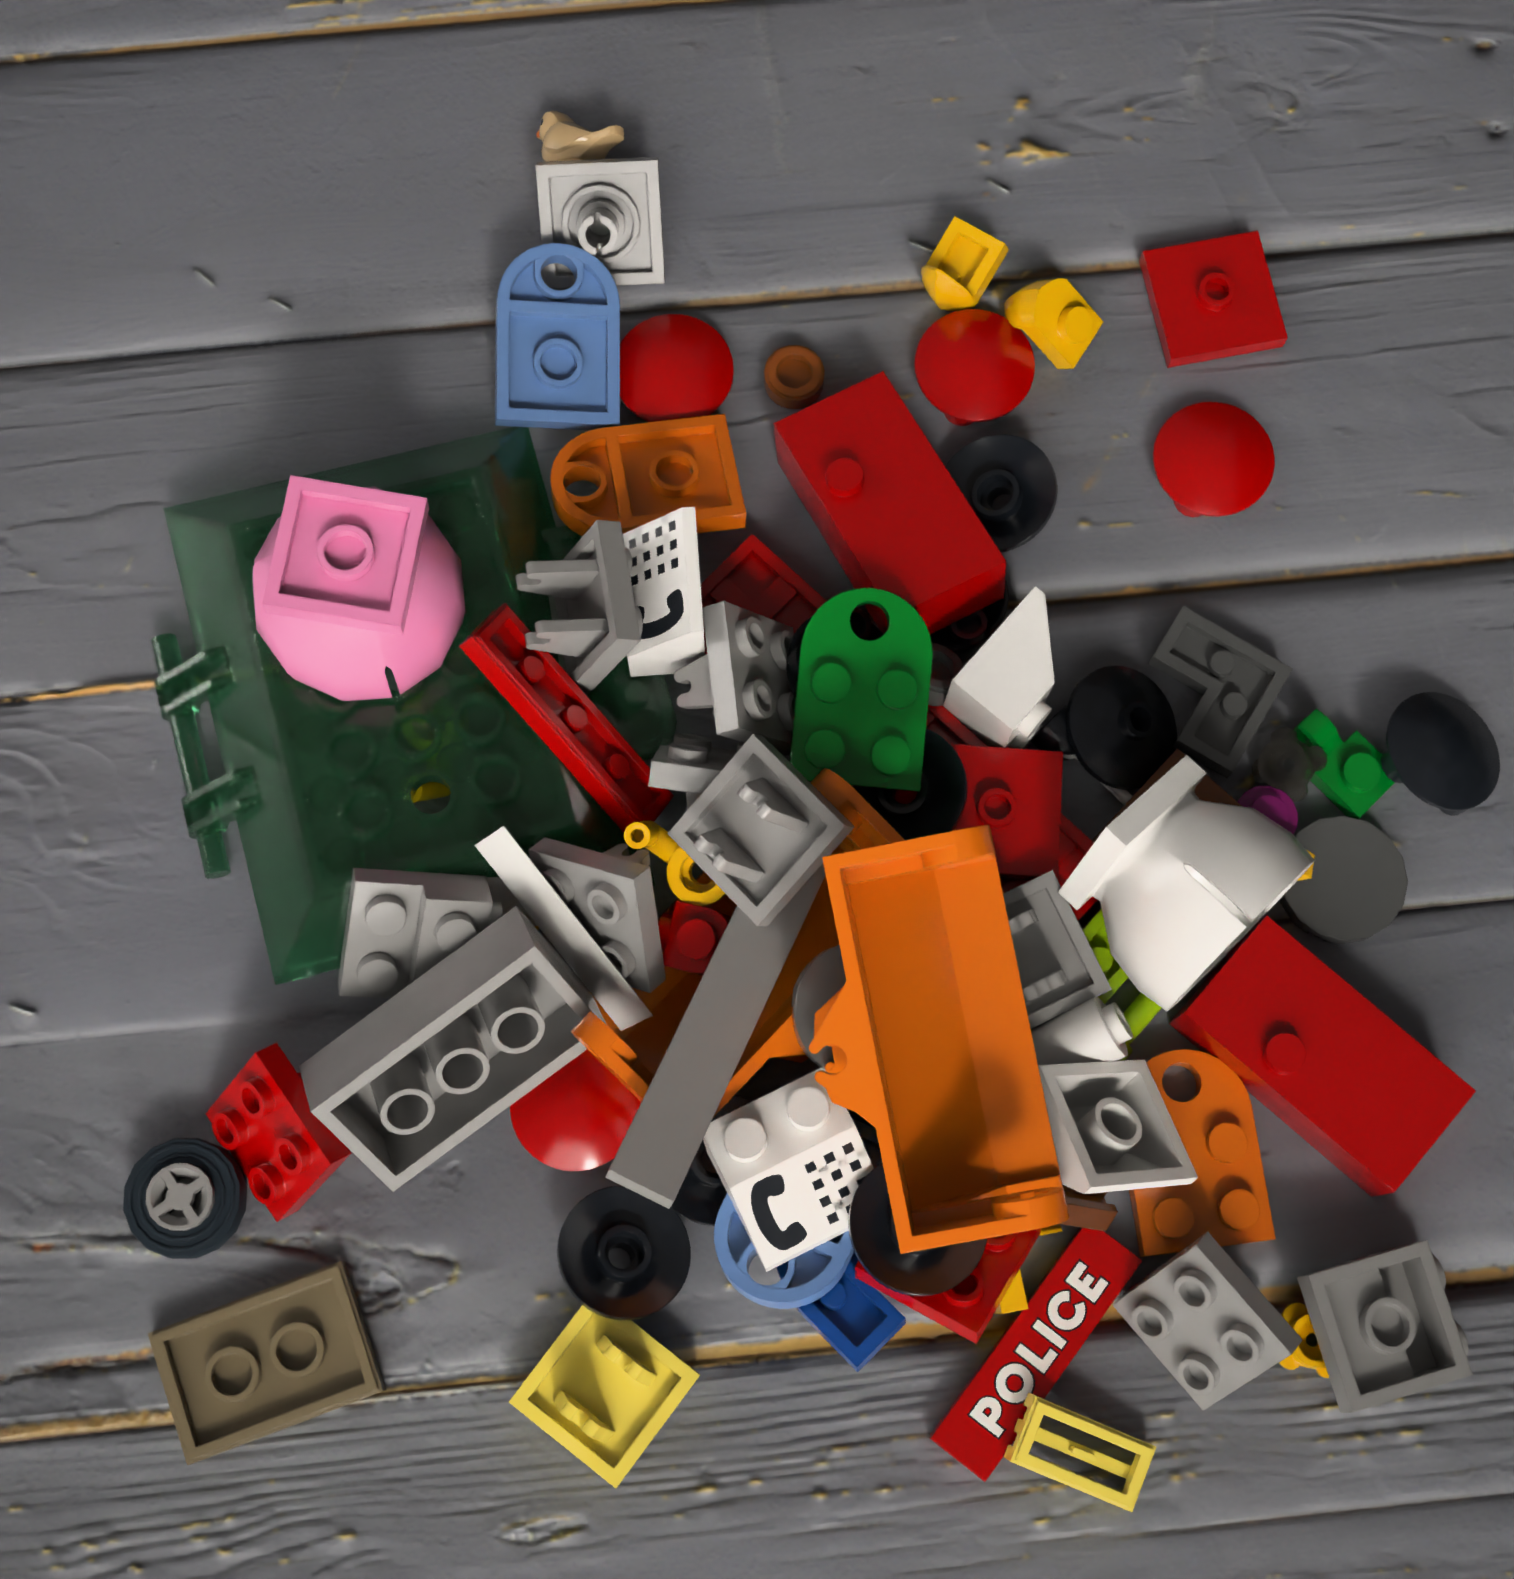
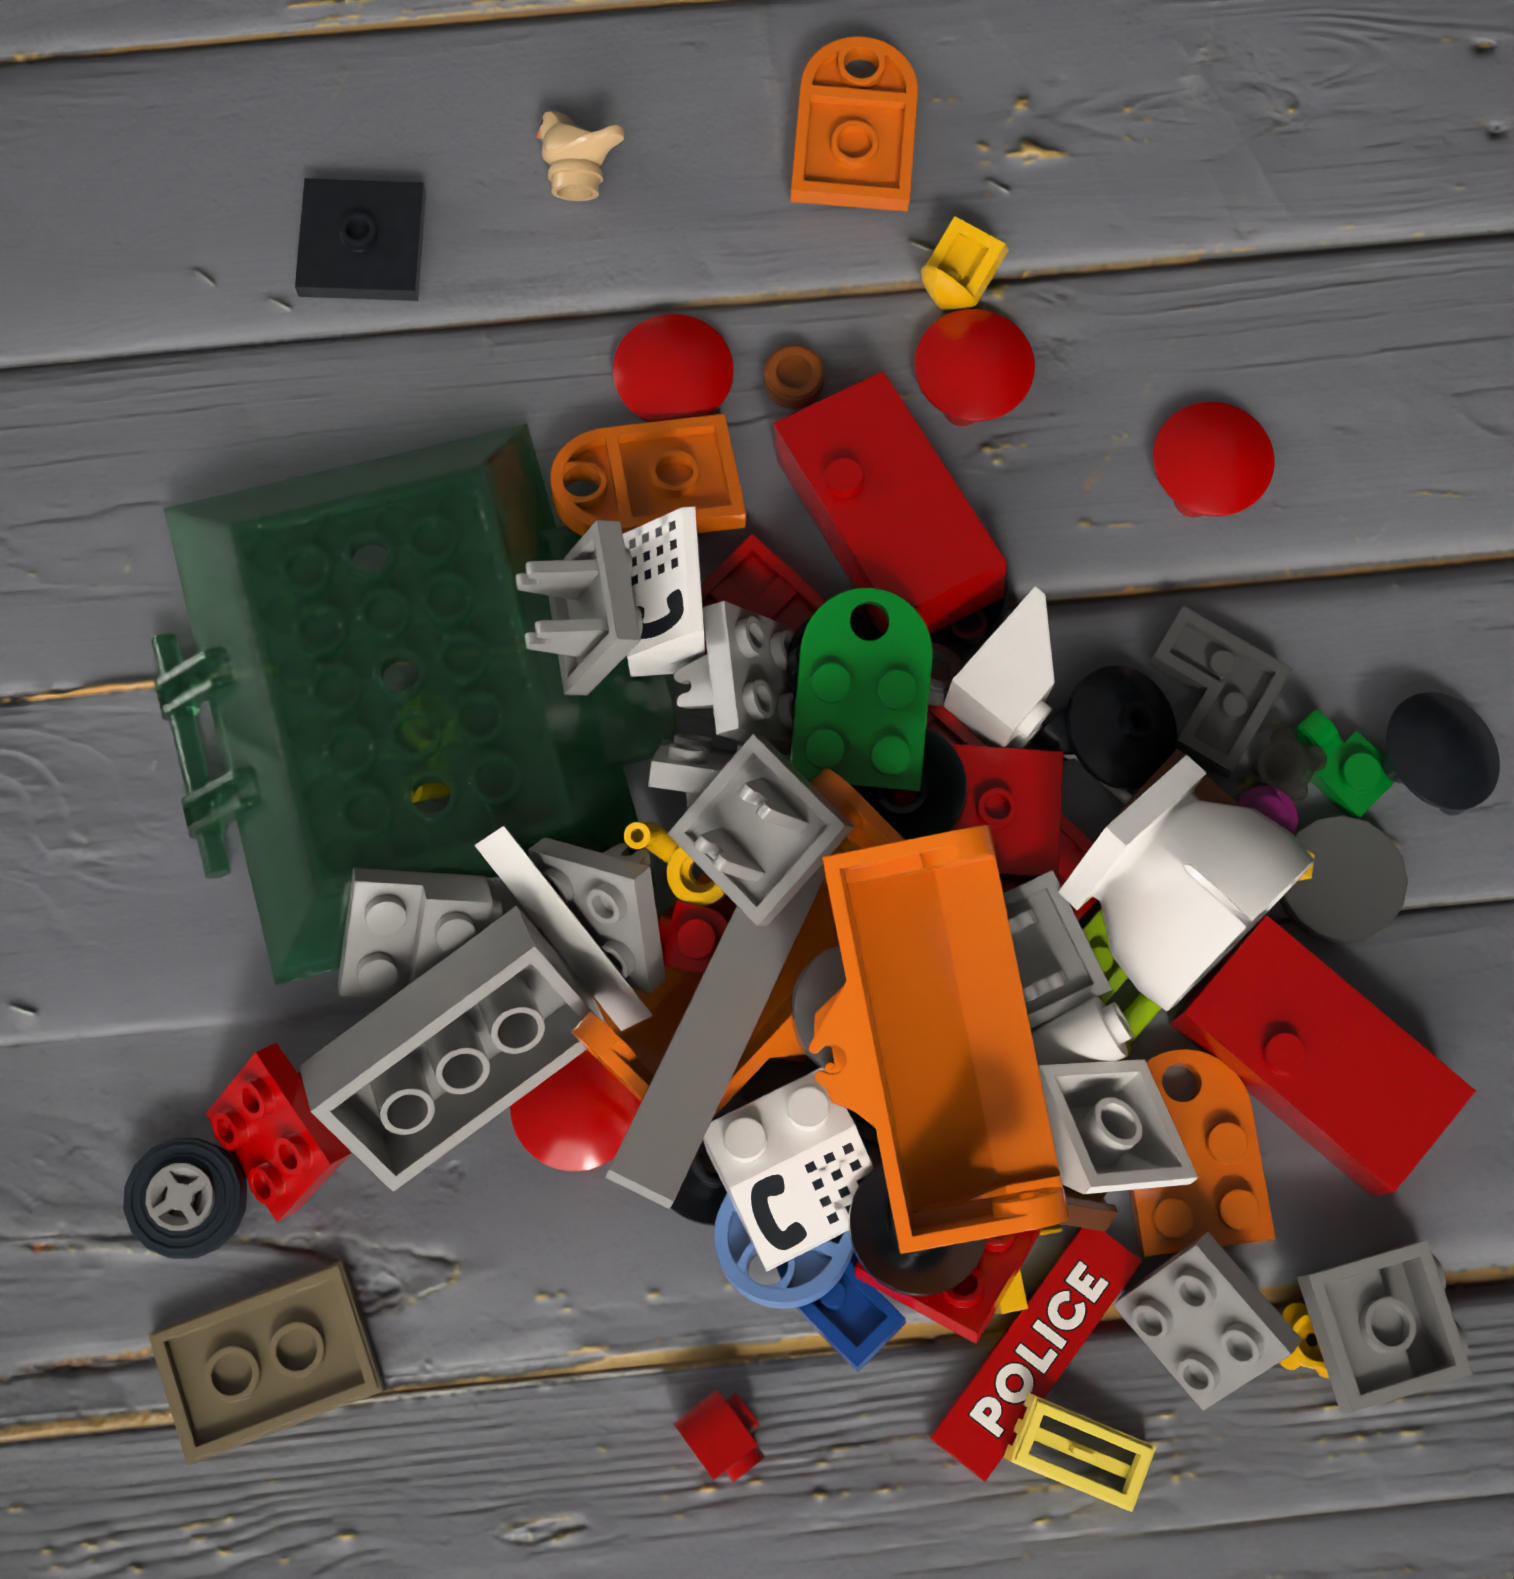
(356, 587): bright pink plate -> none
(360, 239): none -> black plate
(555, 346): medium blue plate -> none
(565, 719): red tile -> none
(604, 1391): light yellow plate -> none
(608, 212): light grey plate -> none
(642, 1228): black dish -> none
(721, 1435): none -> red plate
(856, 131): none -> orange plate
(1010, 467): black dish -> none
(1054, 319): yellow plate -> none
(1212, 299): red plate -> none

